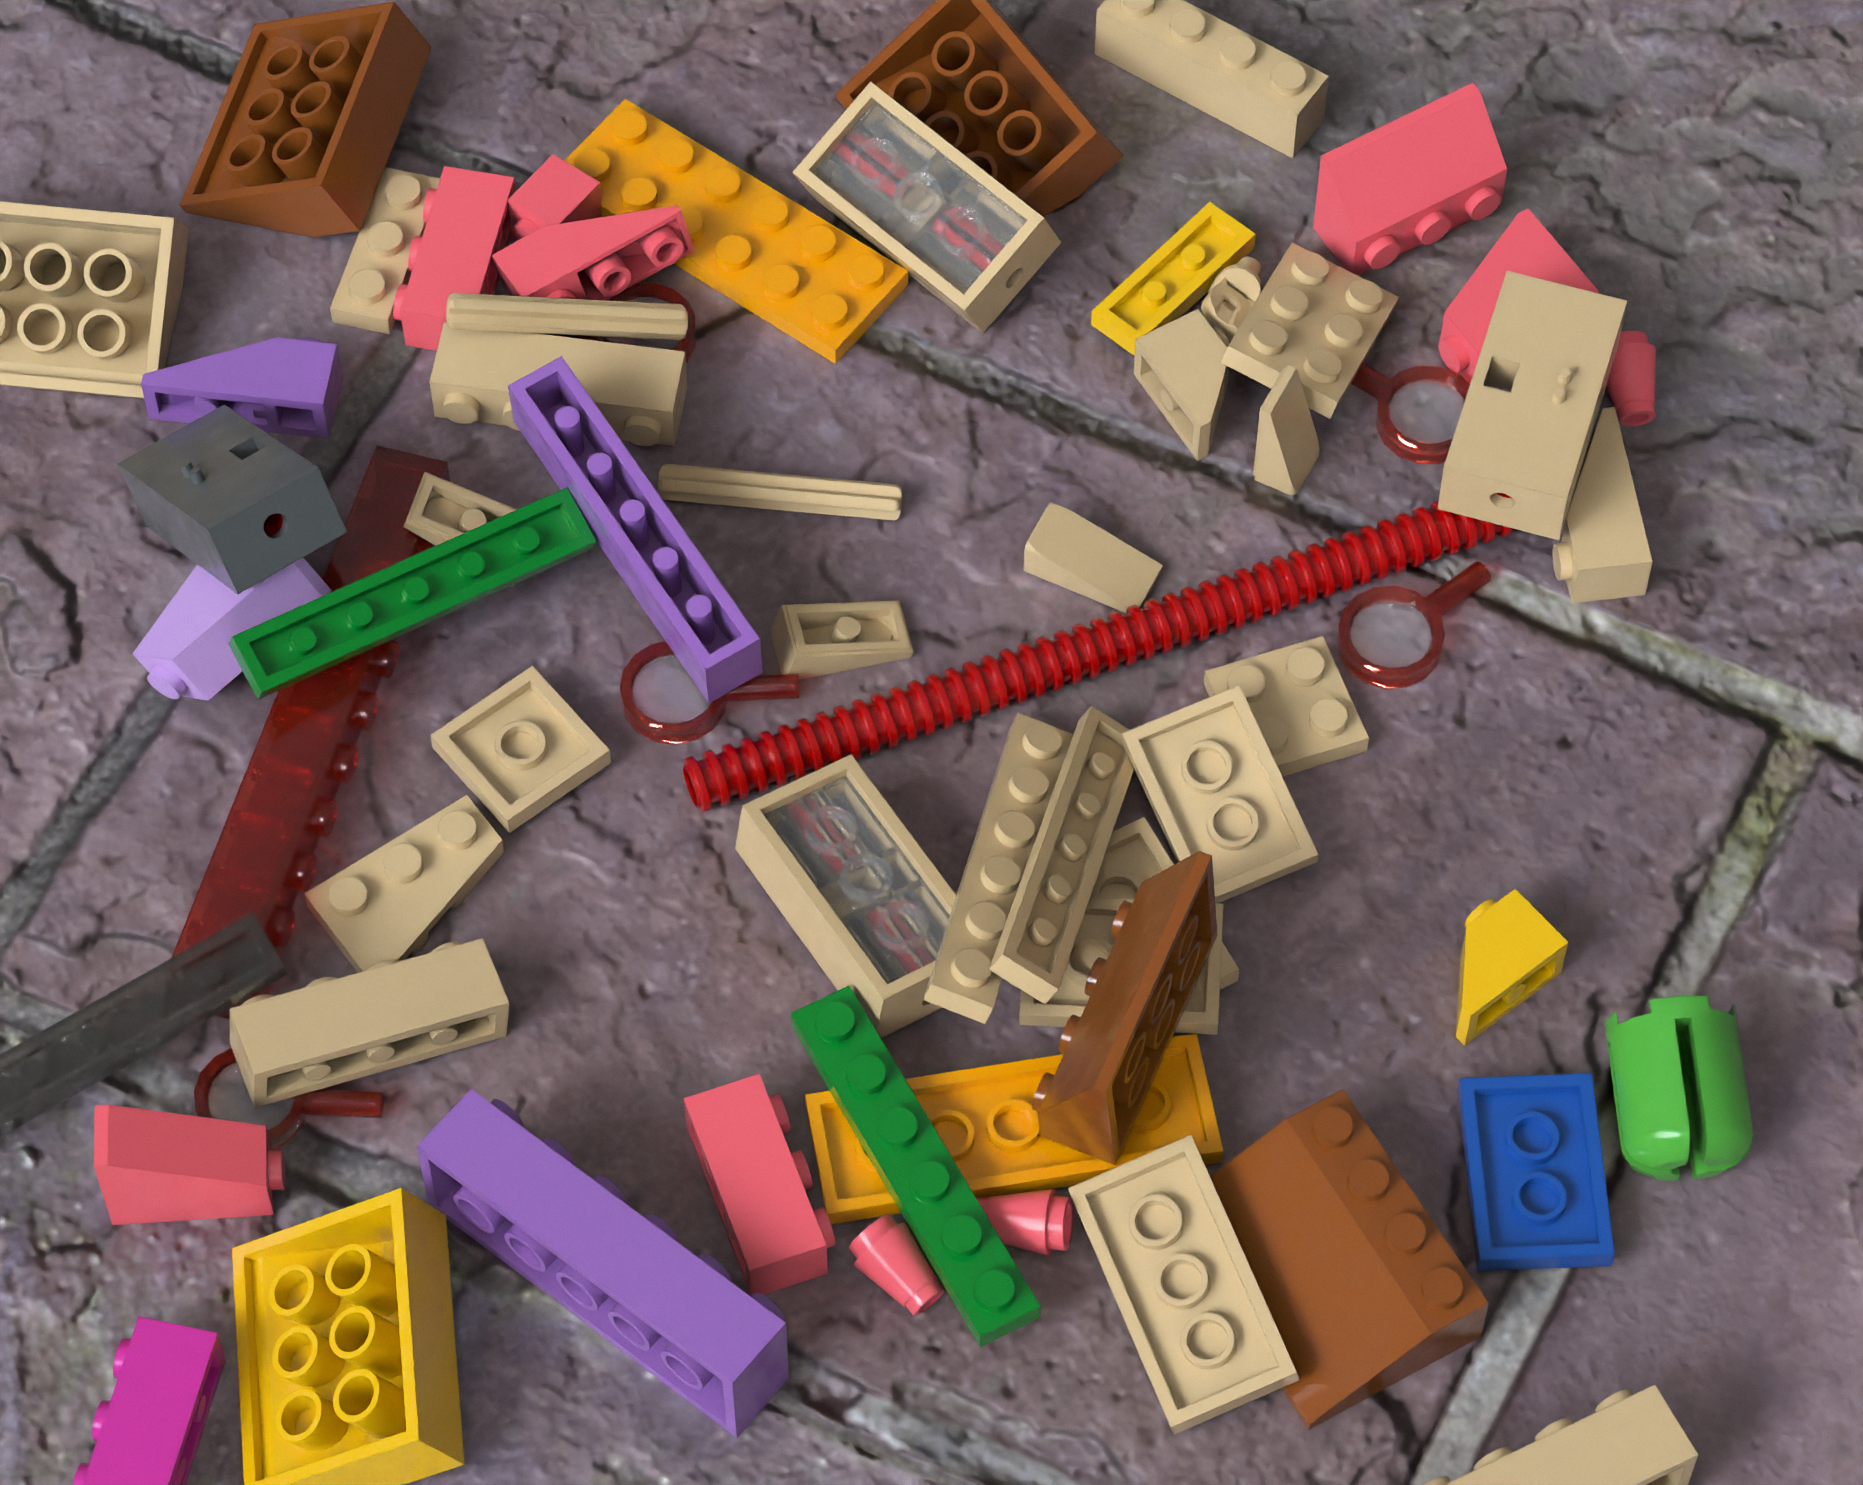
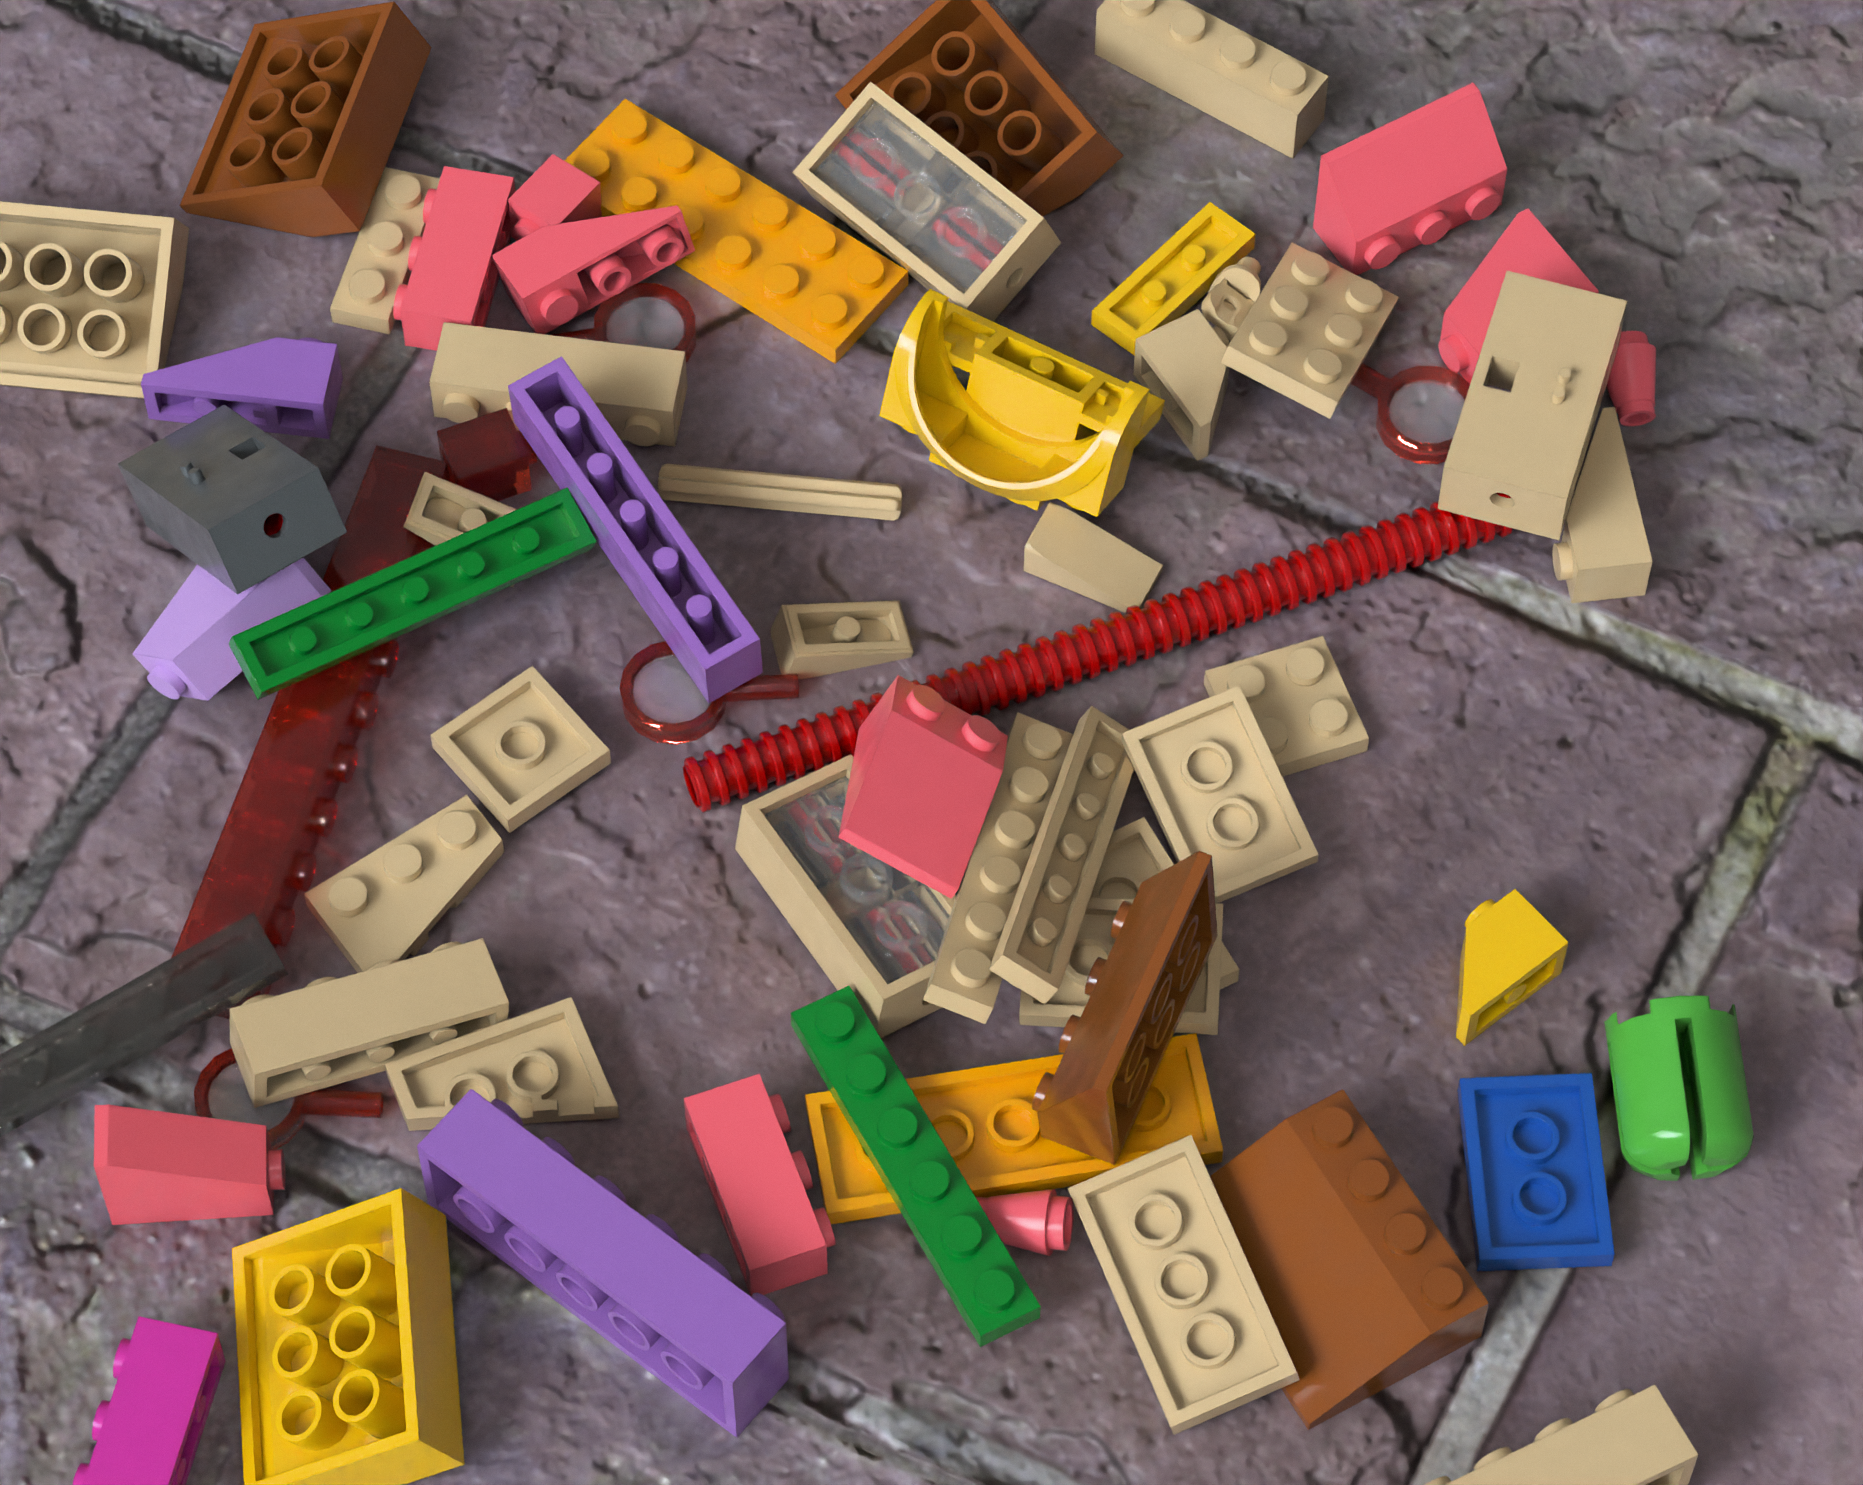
(488, 456): none -> clear red brick
(530, 1062): none -> tan wing
(566, 316): tan axle -> none
(896, 1264): coral cone -> none
(922, 784): none -> coral slope
(1025, 413): none -> yellow piece
(1285, 436): tan slope -> none
(1396, 634): piece -> none

